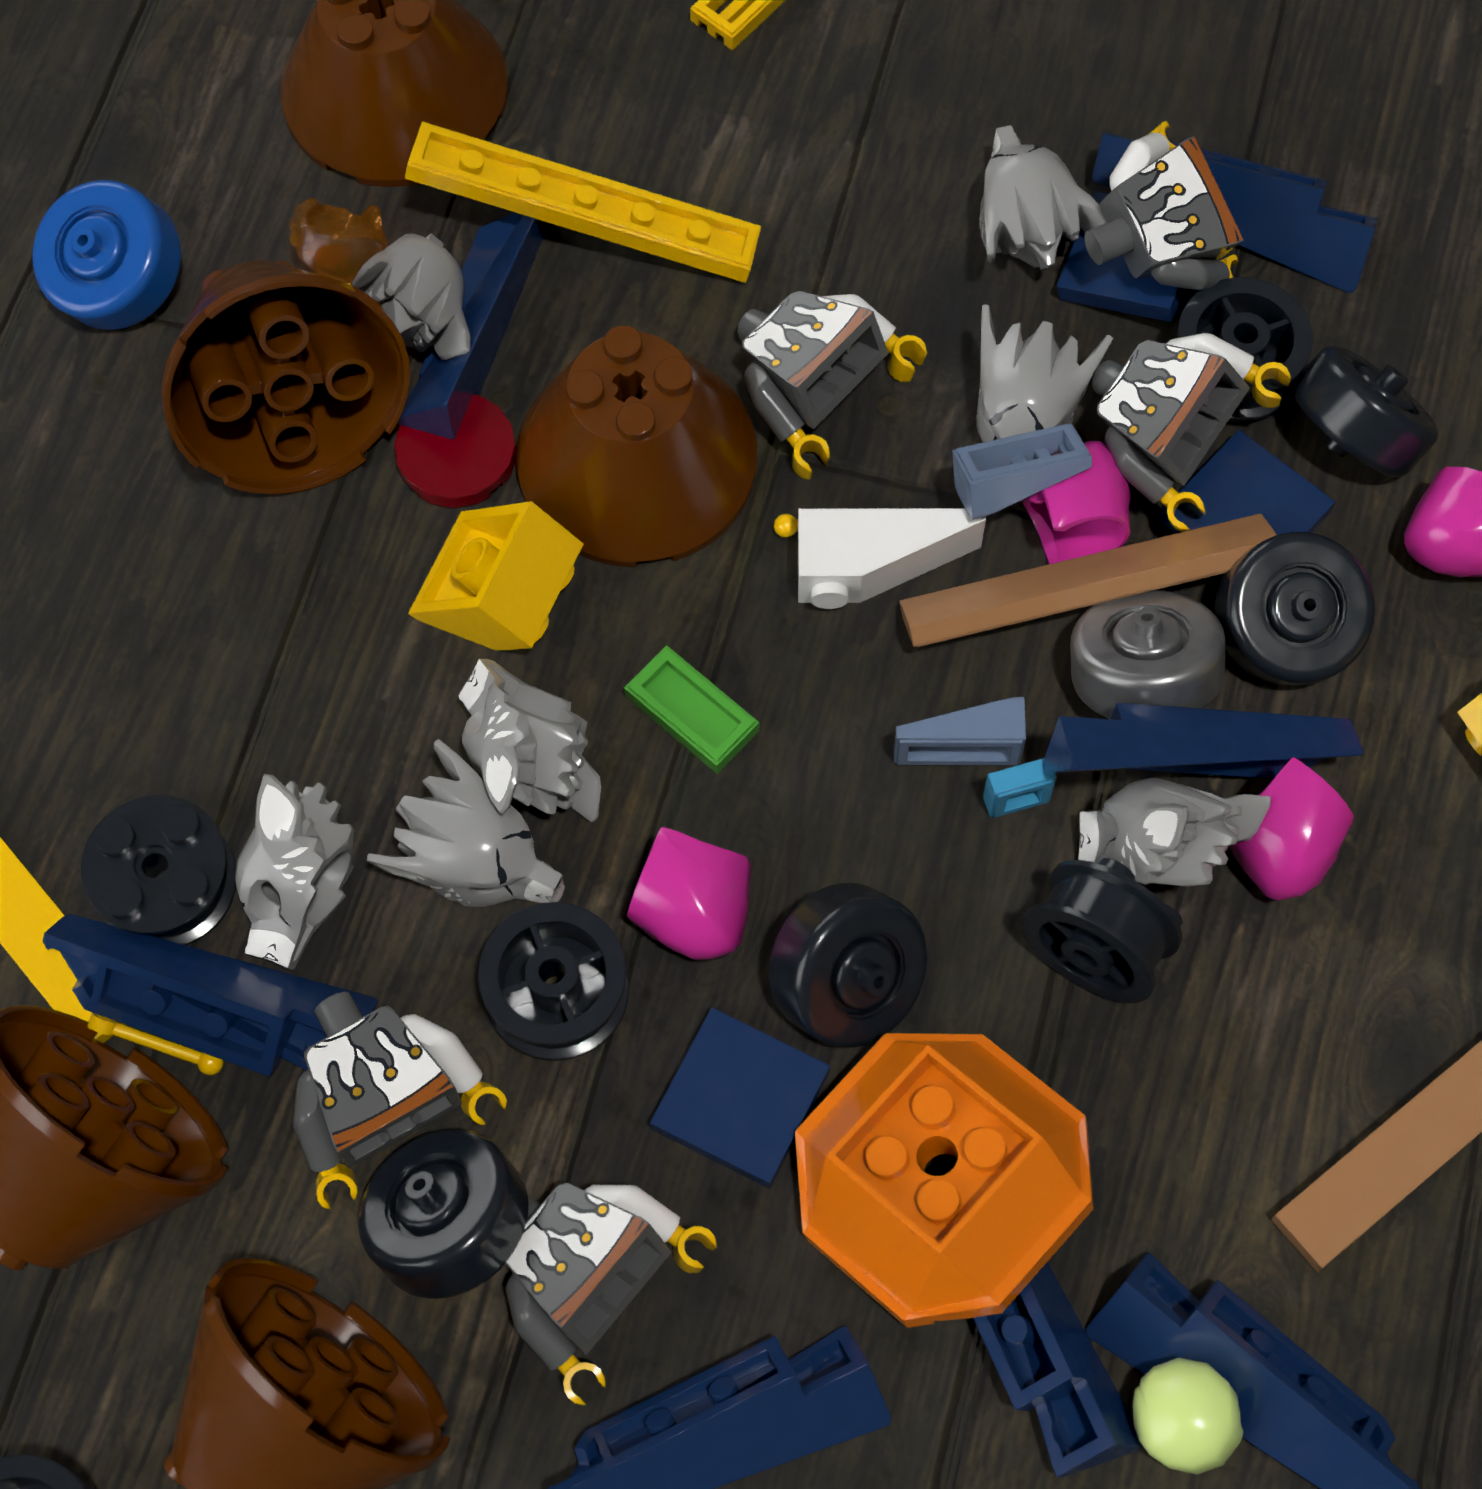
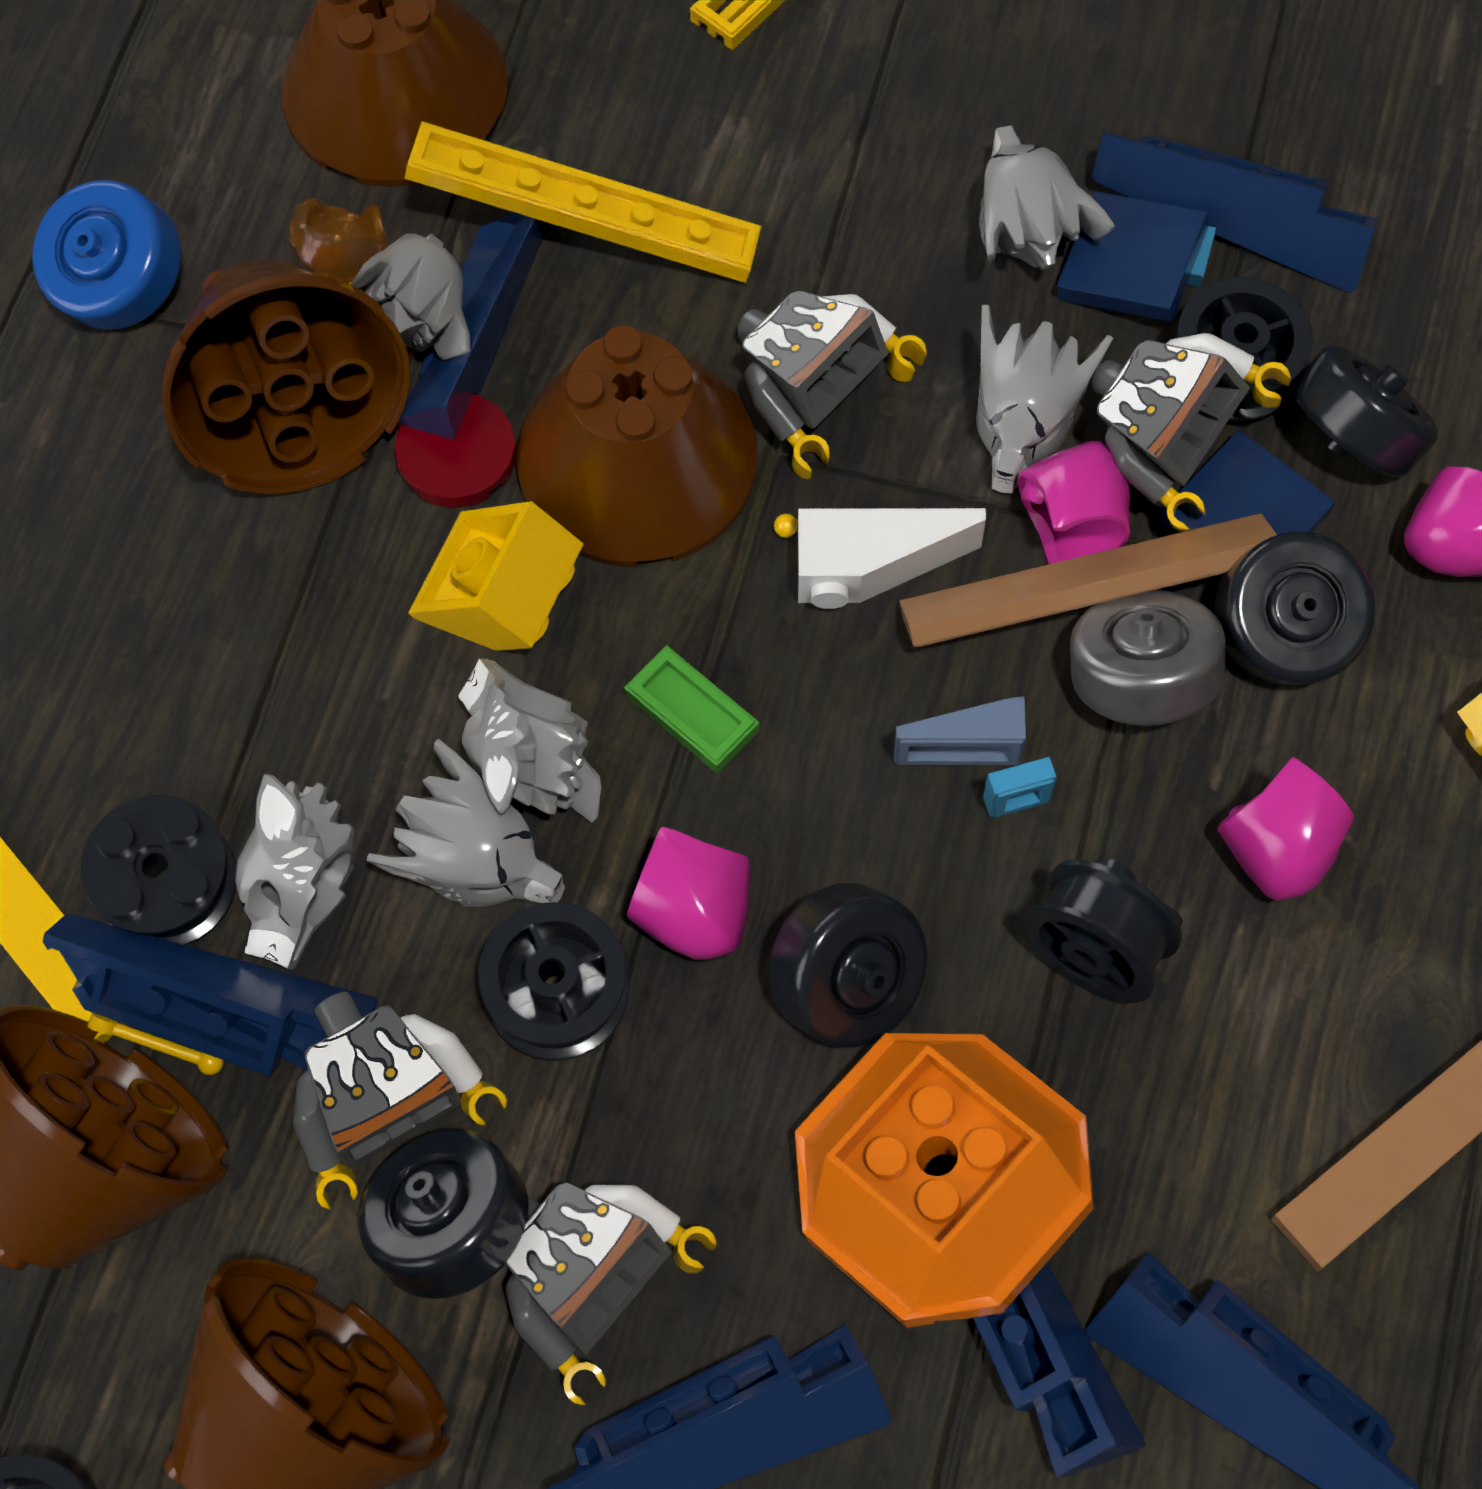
(740, 1097): dark blue tile -> none
(1015, 467): sand blue slope -> none
(1166, 216): torso -> none
(1169, 830): light grey piece -> none
(1187, 1416): yellowish green hair -> none
(1196, 741): dark blue wedge -> none

